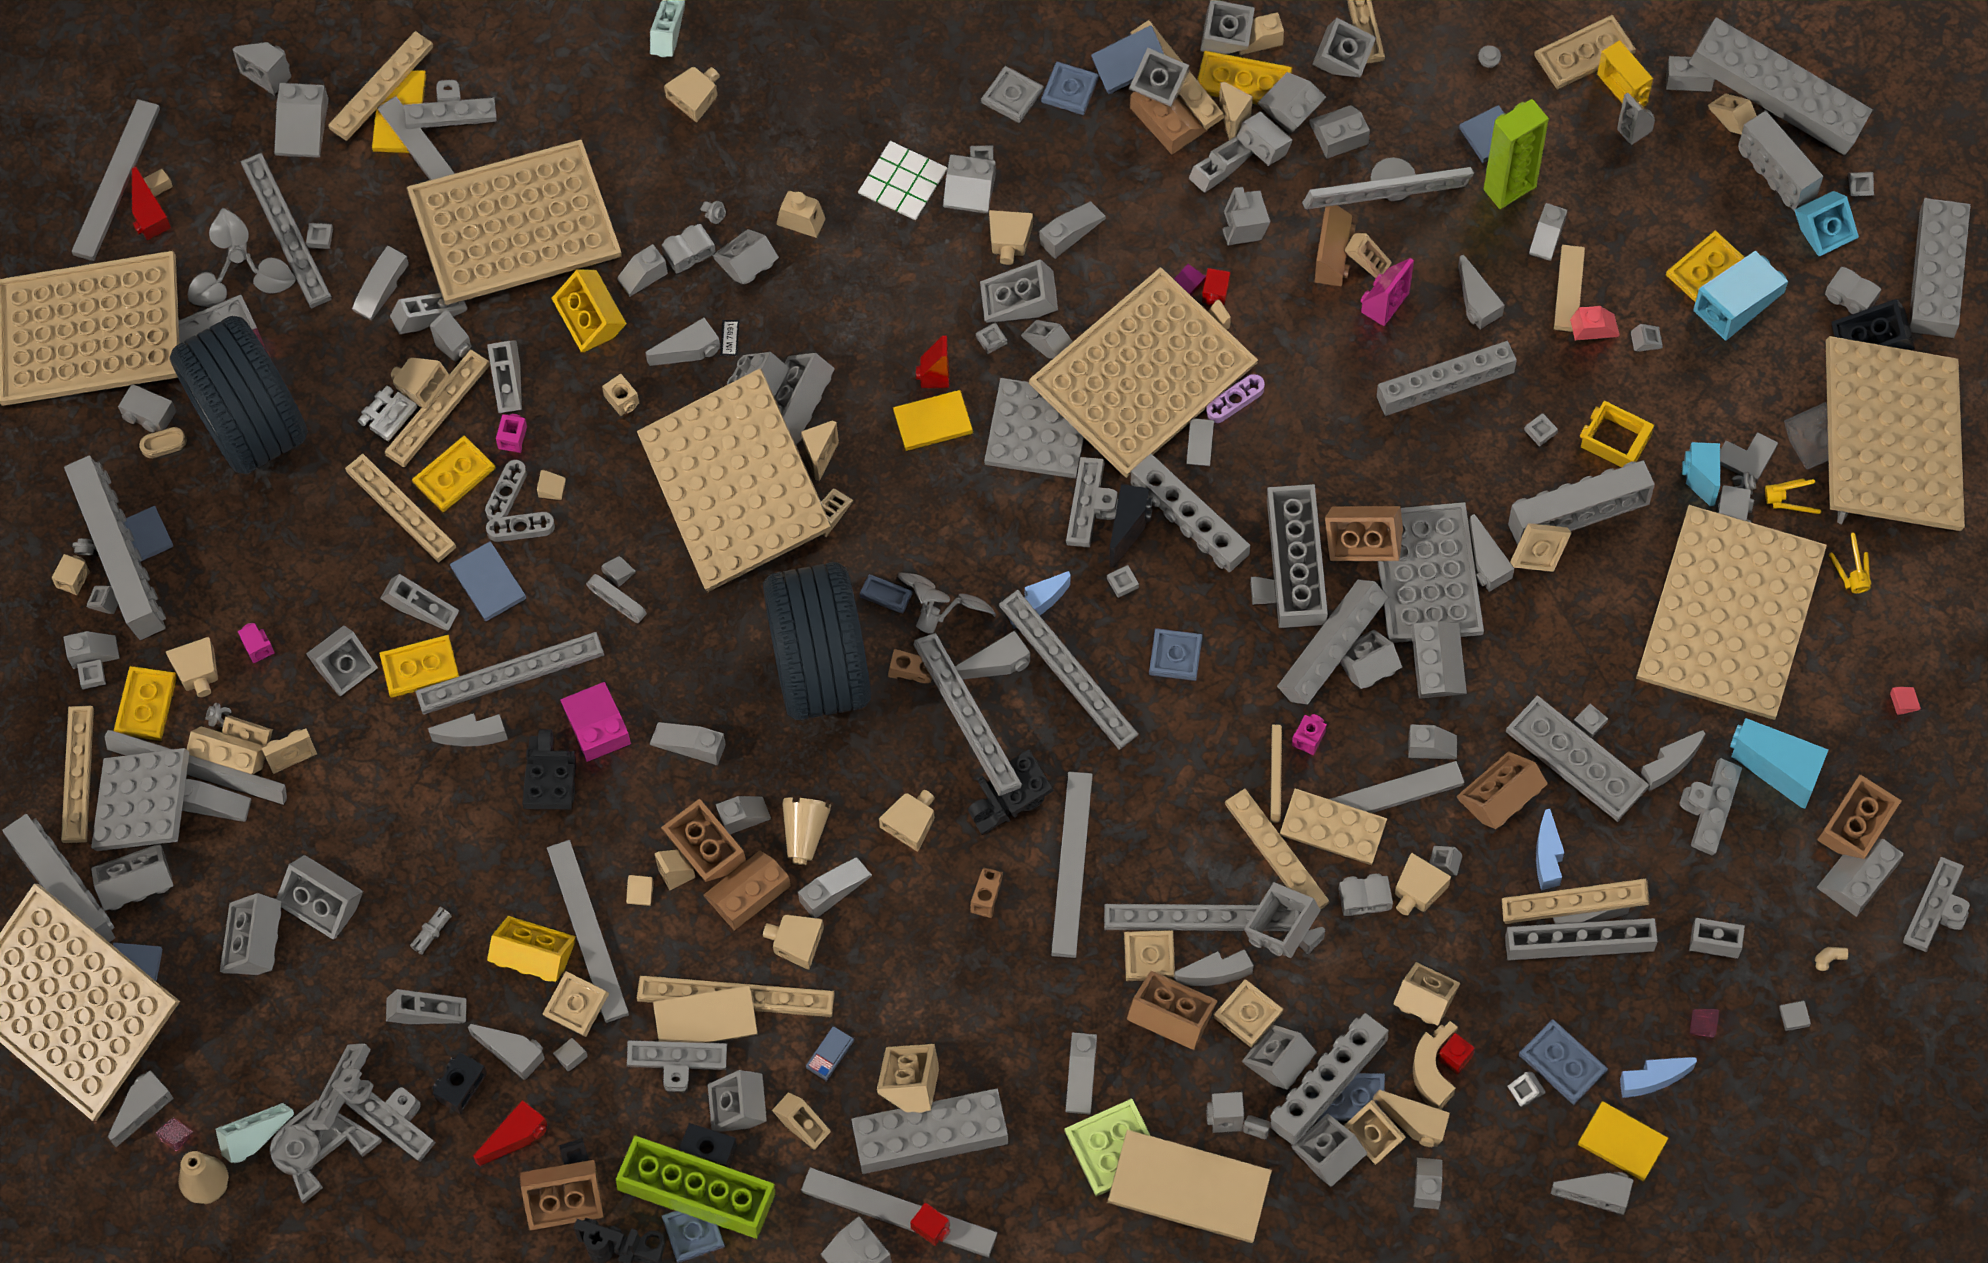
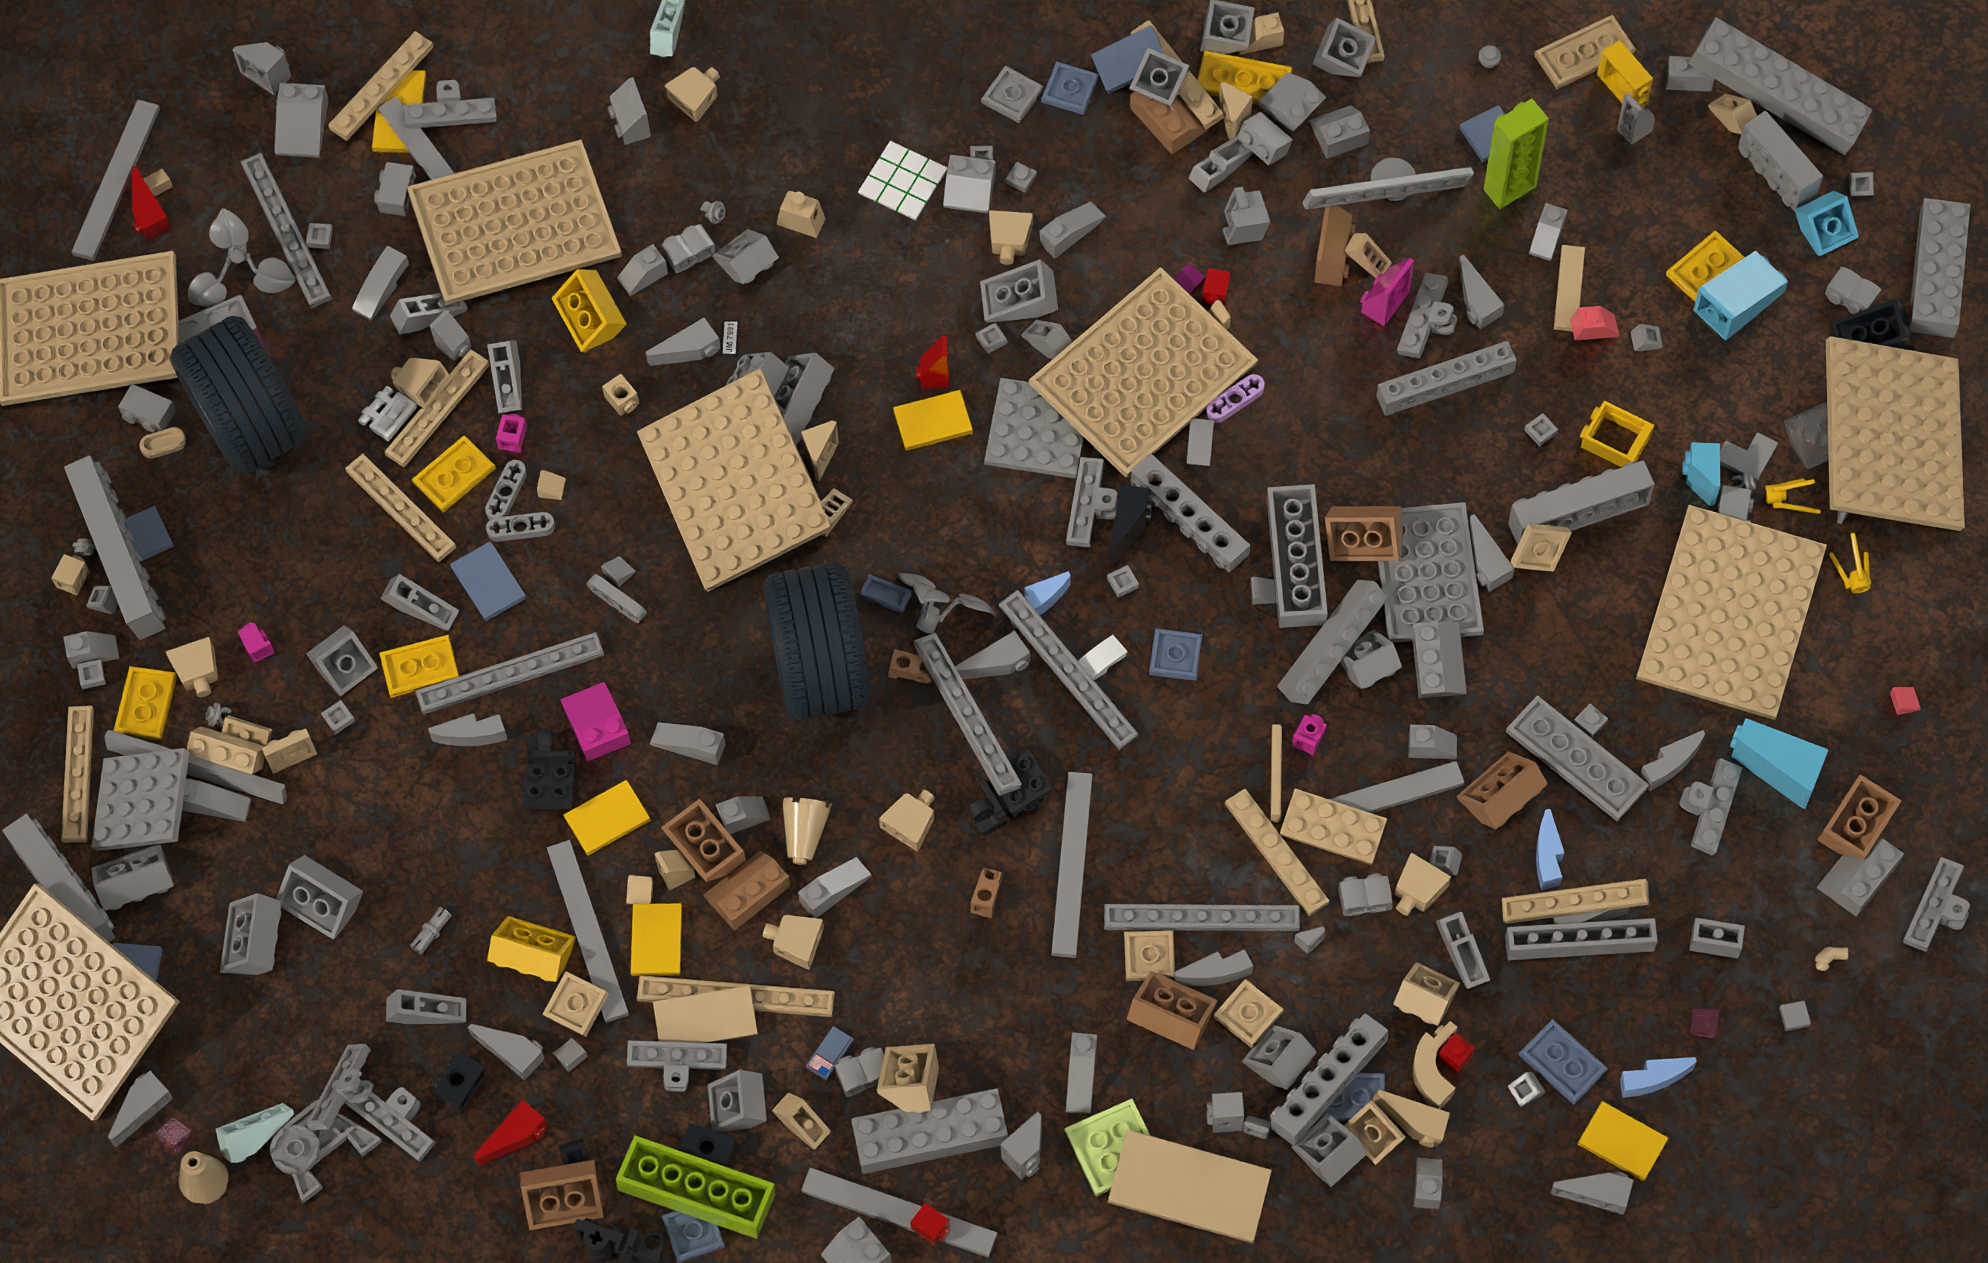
(338, 717): none -> light grey plate
(393, 191): none -> light grey brick
(607, 817): none -> yellow tile
(629, 113): none -> light grey slope
(656, 939): none -> yellow tile
(860, 1072): none -> light grey brick
(1021, 177): none -> light grey plate
(1023, 1148): none -> light grey slope
(1102, 657): none -> white slope
(1275, 896): light grey window -> none
(1426, 316): none -> light grey plate
(1463, 949): none -> light grey slope

